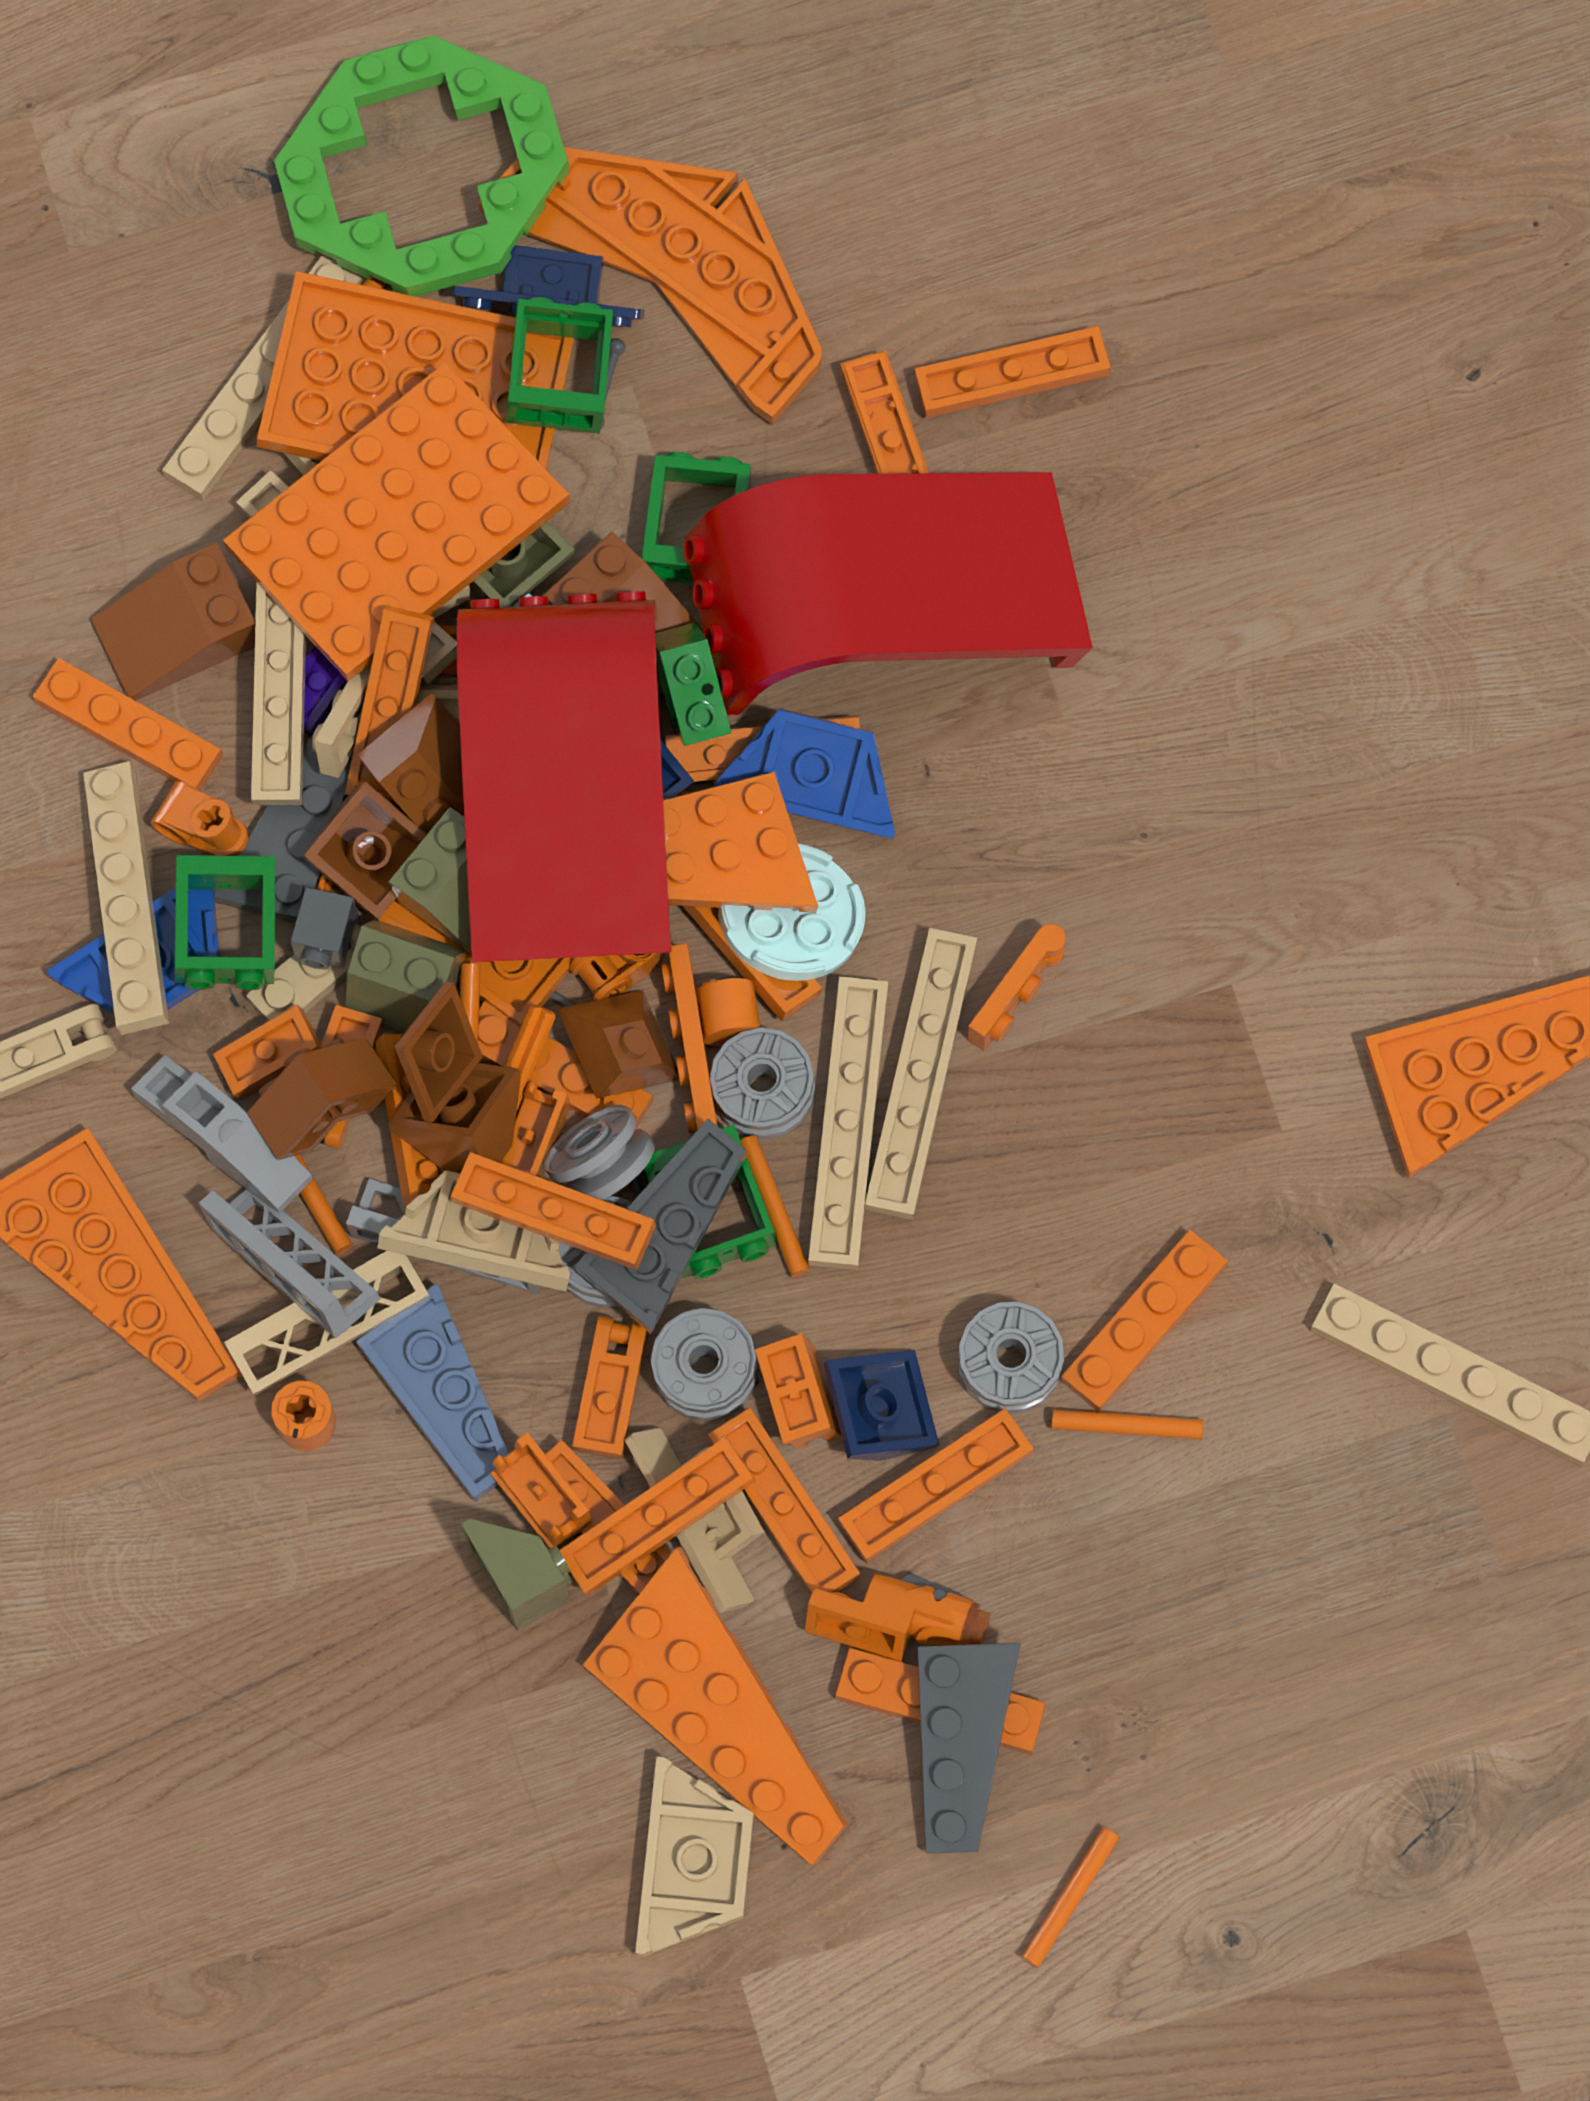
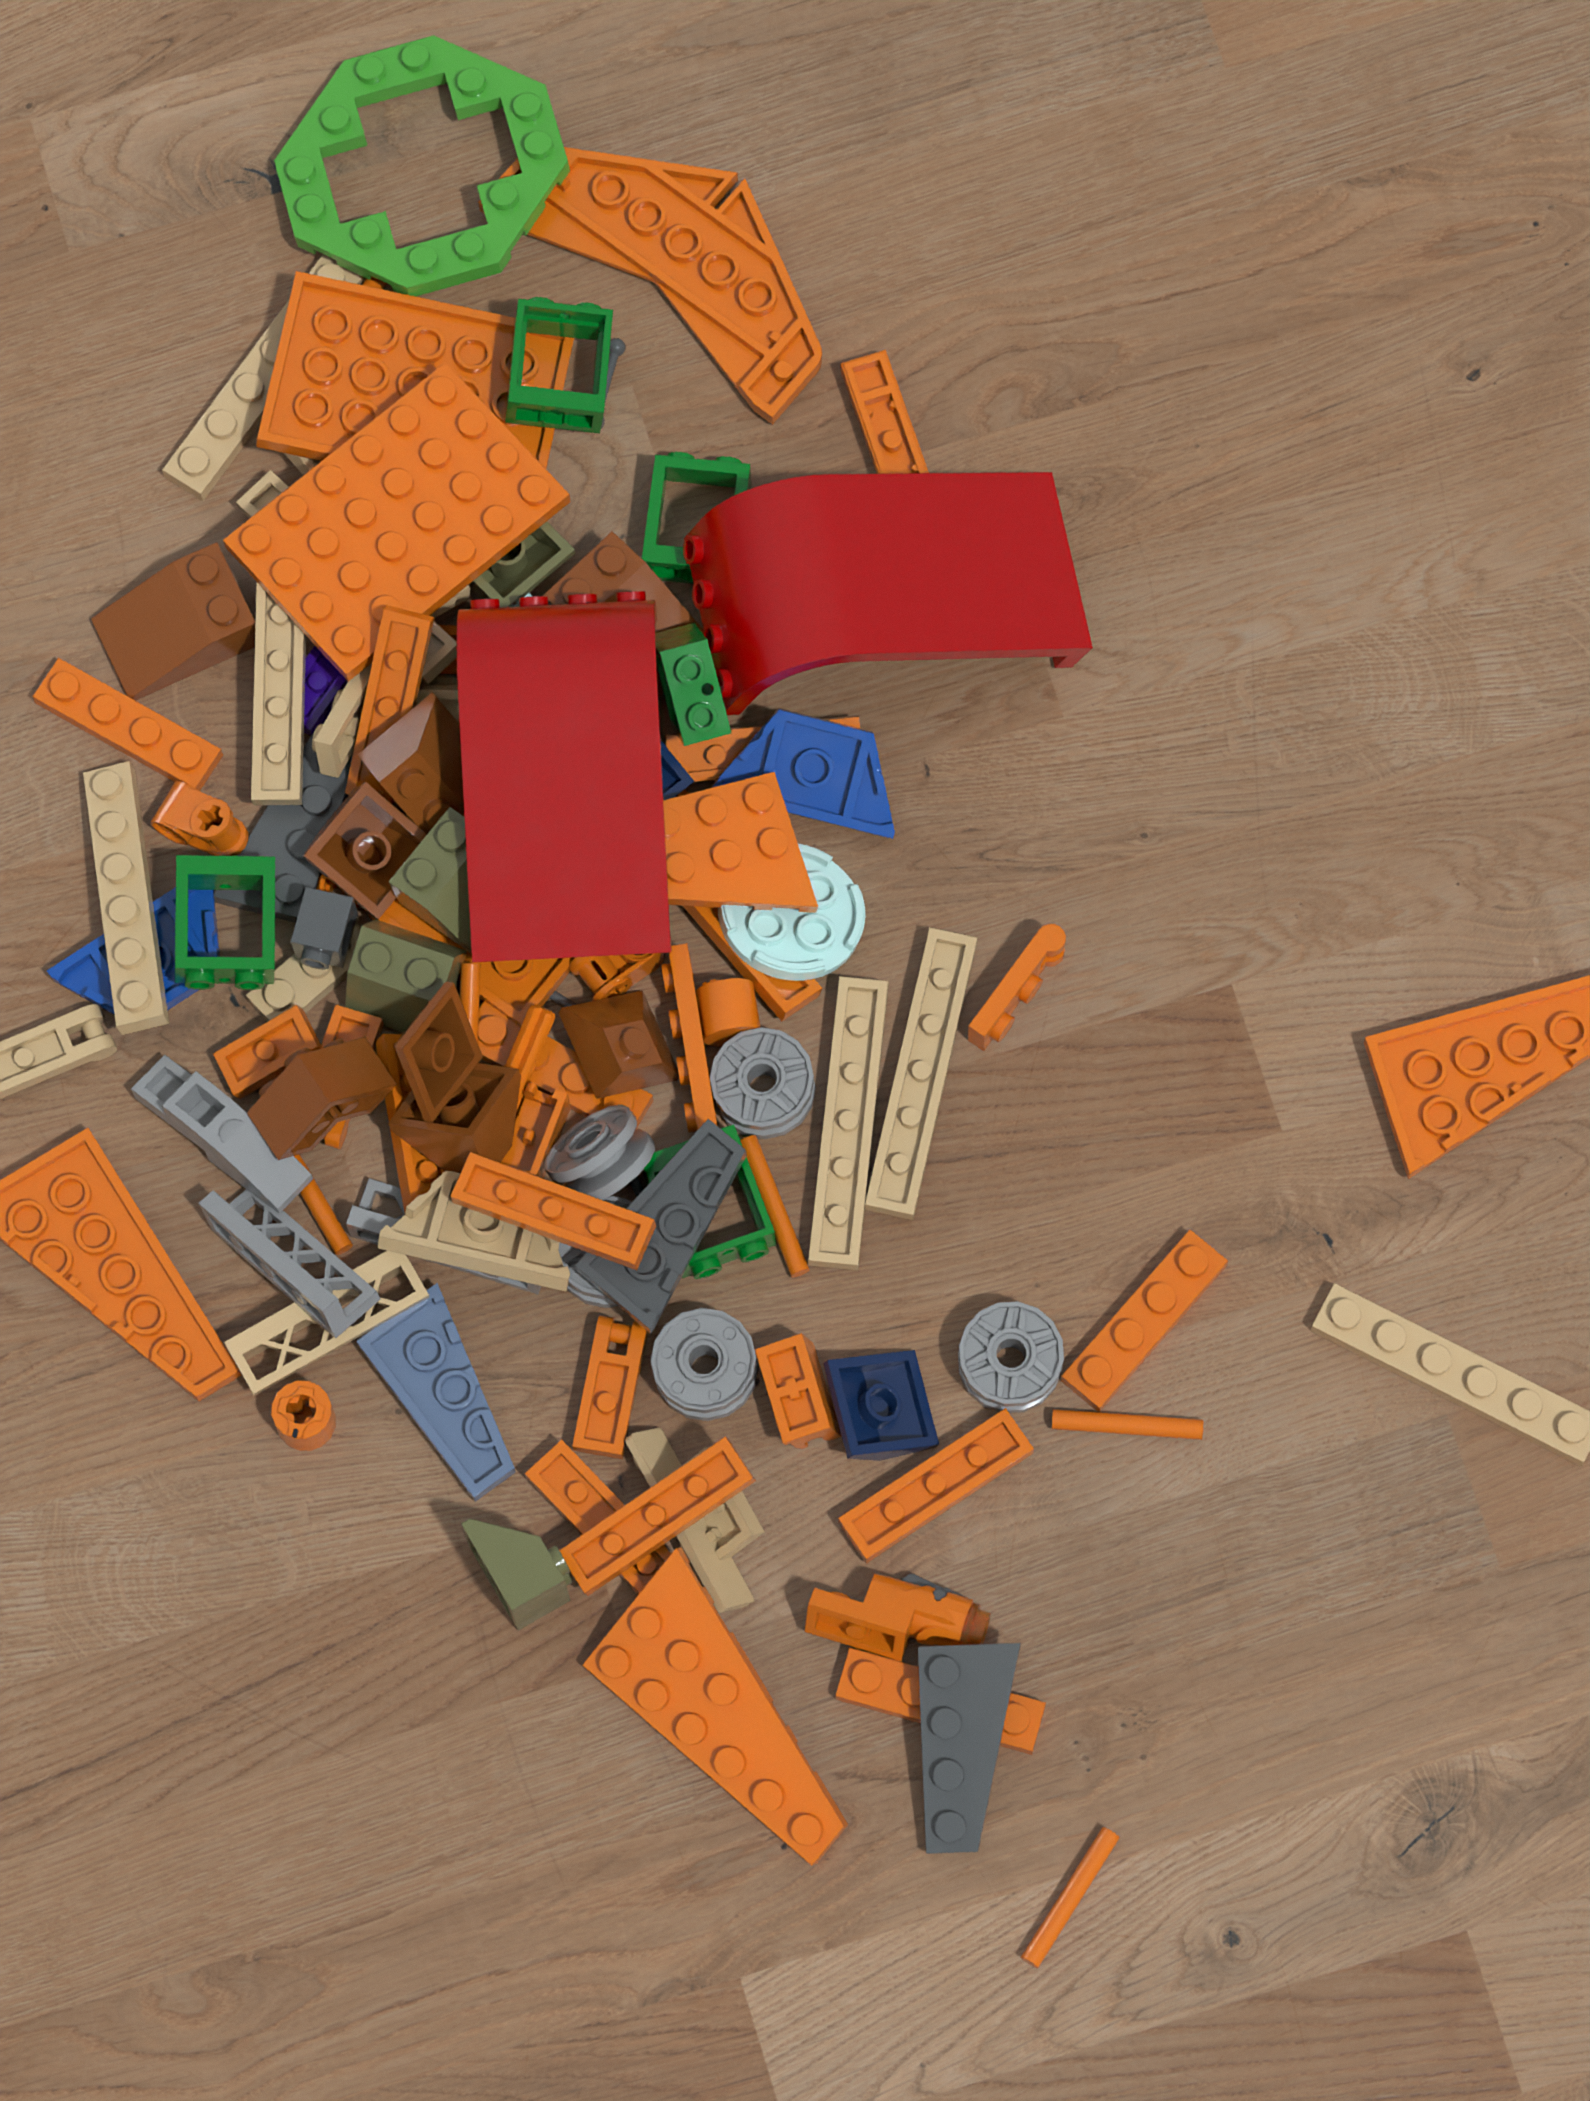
(540, 1493): orange hinge -> none
(552, 275): dark blue bracket -> none
(692, 1861): tan wing -> none
(788, 1508): orange plate -> none
(1012, 372): orange plate -> none

